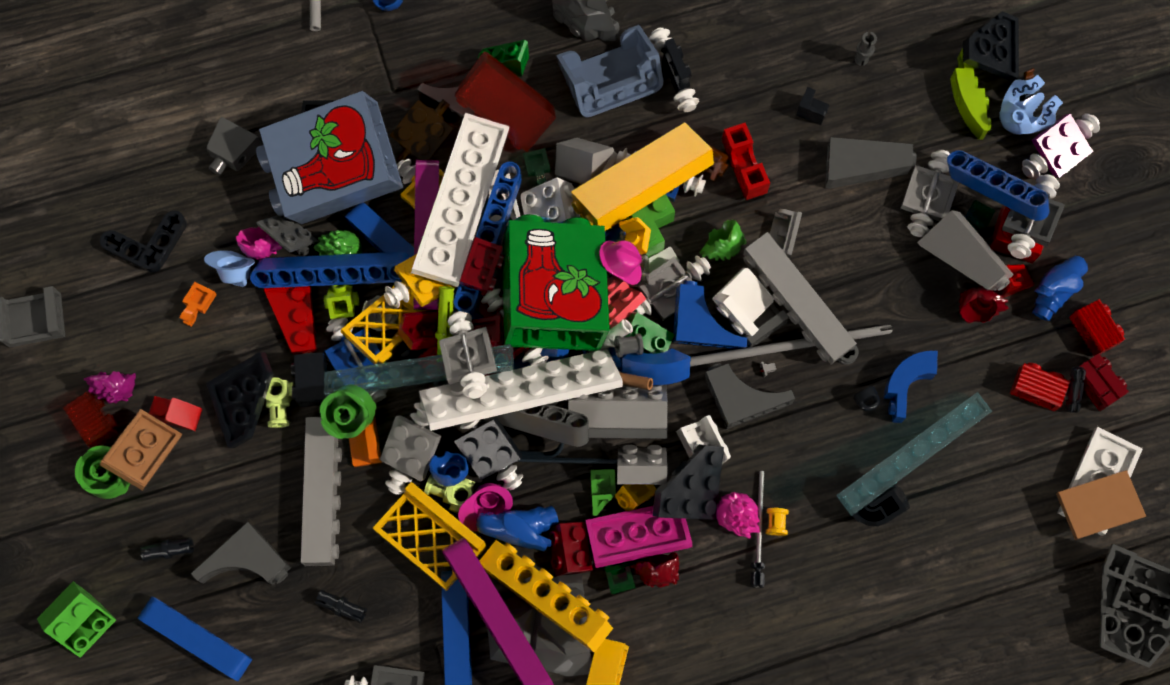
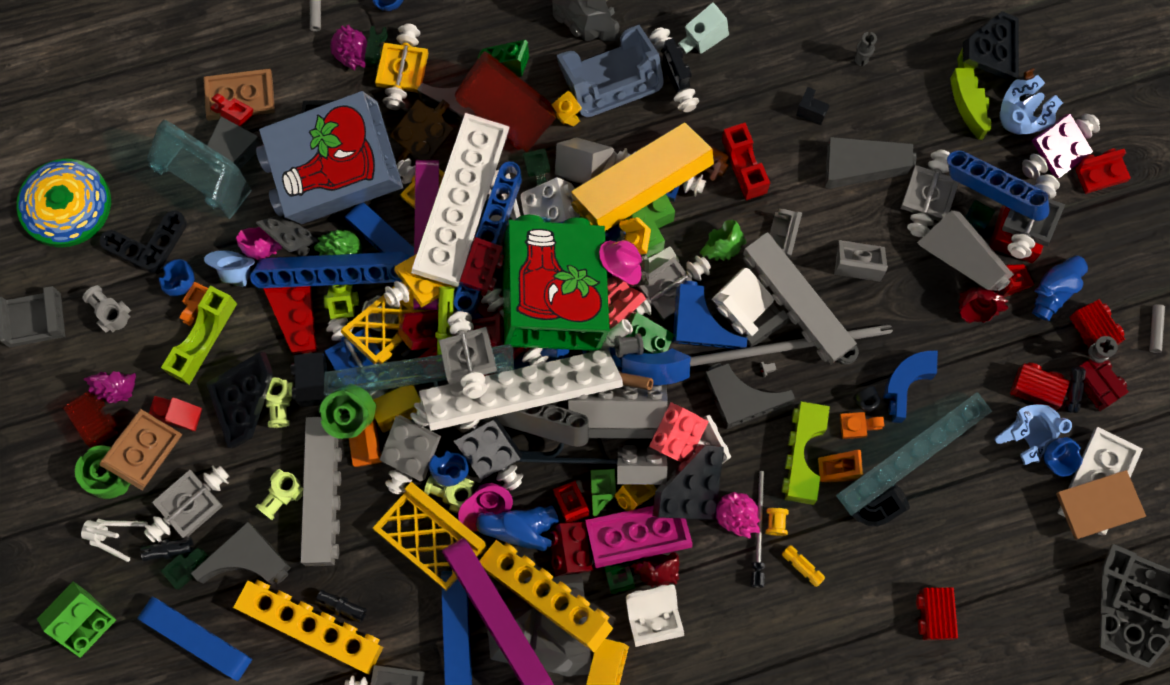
(63, 203): none -> dish
(98, 532): none -> white plant
(106, 308): none -> light grey connector
(177, 278): none -> blue hair
(180, 569): none -> clear green plate
(187, 504): none -> light grey plate
(199, 167): none -> clear light blue windscreen
(212, 316): none -> lime arch
(231, 110): none -> red plate
(249, 87): none -> medium nougat tile
(250, 604): none -> yellow brick
(279, 496): none -> yellowish green connector
(349, 47): none -> magenta hair
(373, 48): none -> clear green plate
(395, 403): none -> yellow hinge
(401, 67): none -> yellow plate
(567, 108): none -> yellow bracket
(571, 502): none -> red slope
(654, 615): none -> white bracket
(678, 433): none -> coral plate
(705, 30): none -> light aqua torso
(802, 483): none -> lime arch
(803, 566): none -> yellow axle
(841, 467): none -> orange slope
(856, 425): none -> orange plate
(860, 261): none -> light grey slope
(937, 613): none -> red brick
(1038, 426): none -> light blue piece
(1063, 456): none -> blue hair
(1103, 170): none -> red bracket
(1103, 344): none -> dark grey bush
(1157, 328): none -> light grey piece

